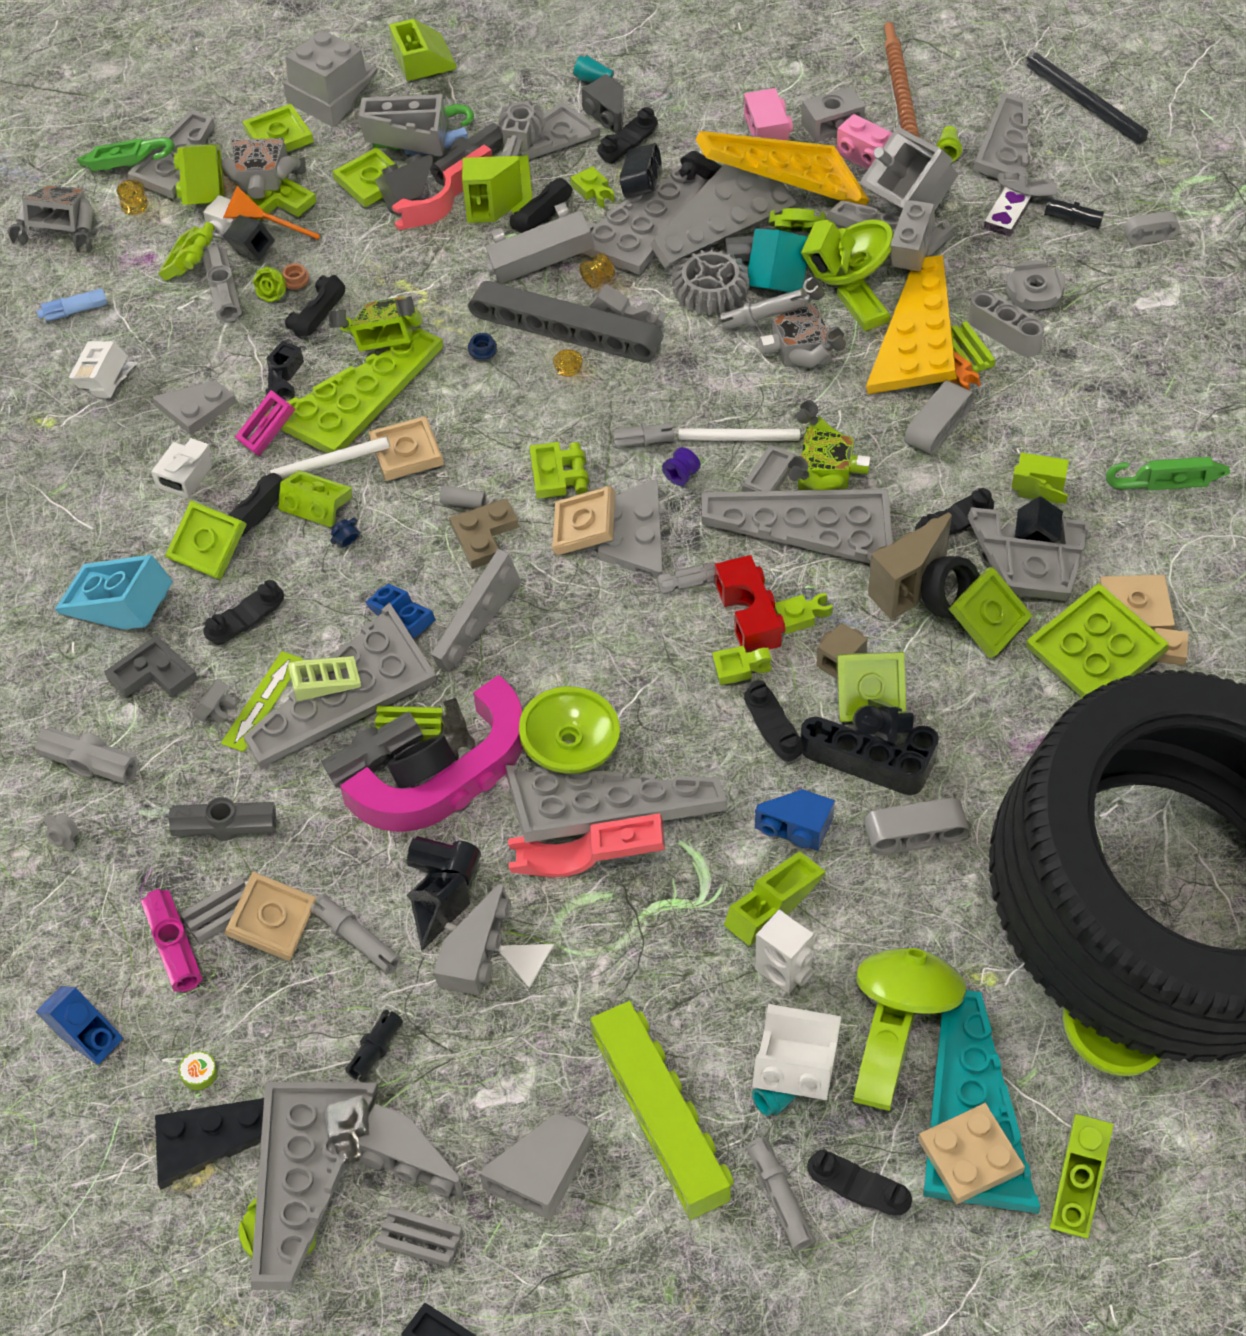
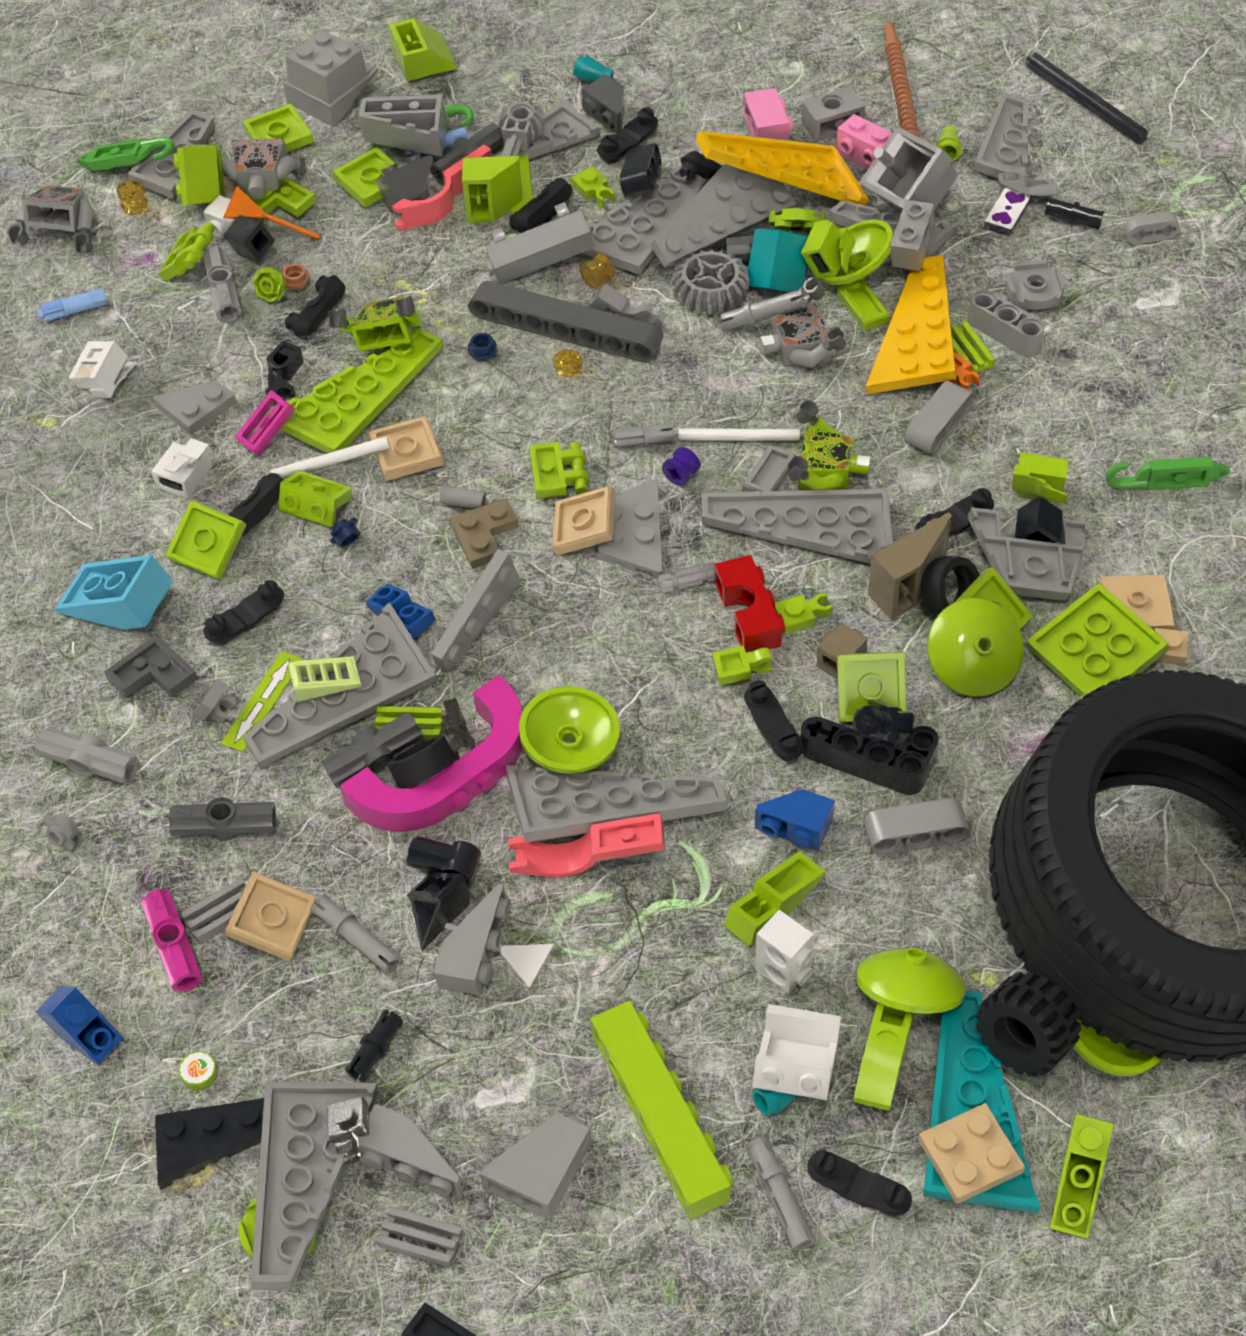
(956, 652): none -> lime dish
(1028, 1024): none -> black tyre

